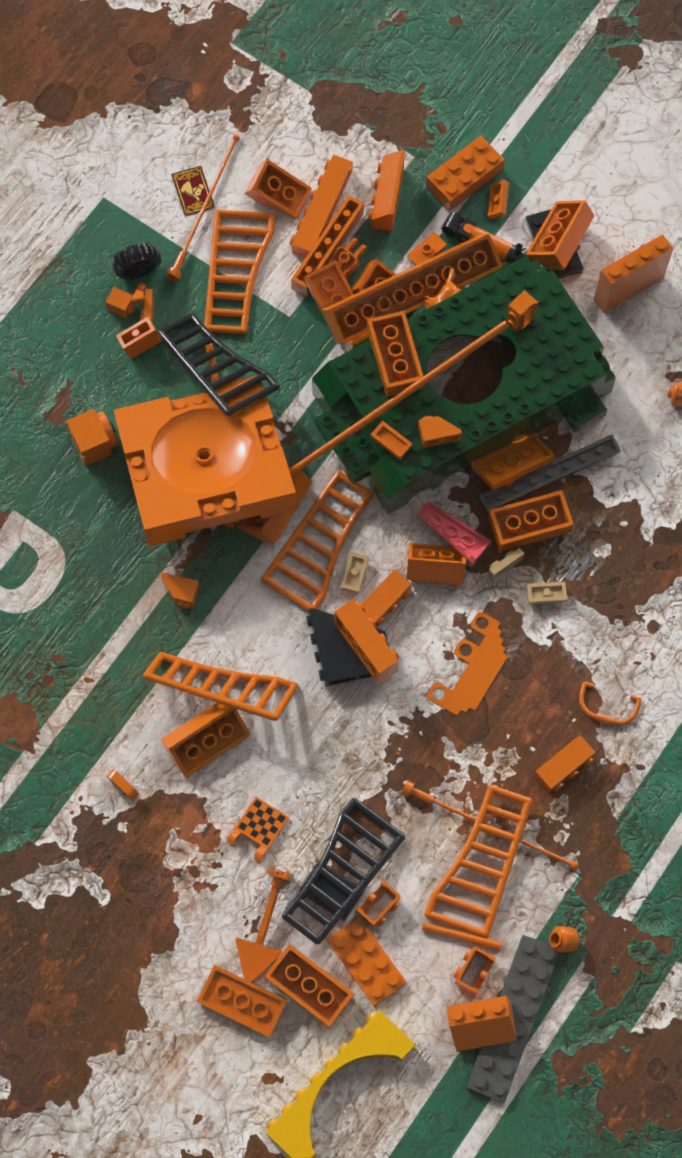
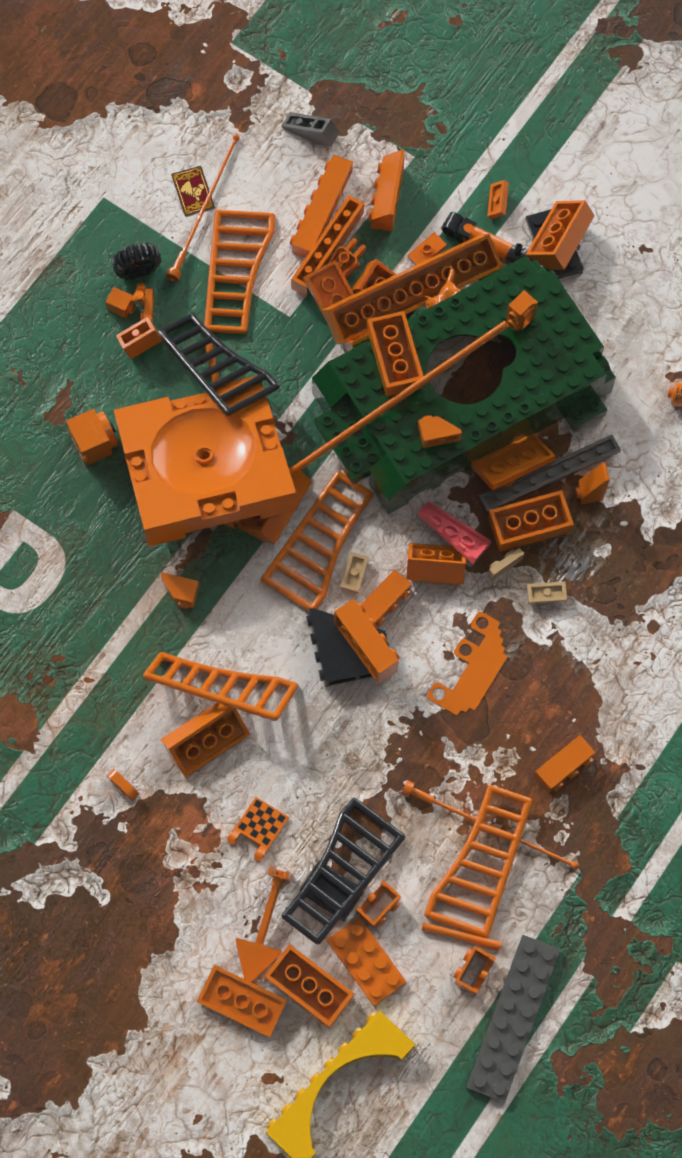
(277, 189): orange slope -> none
(313, 128): none -> dark grey slope
(391, 440): orange tile -> none
(465, 173): orange brick -> none
(482, 1023): orange slope -> none
(564, 939): orange head -> none
(593, 485): none -> orange slope
(605, 719): orange piece -> none
(633, 273): orange brick -> none

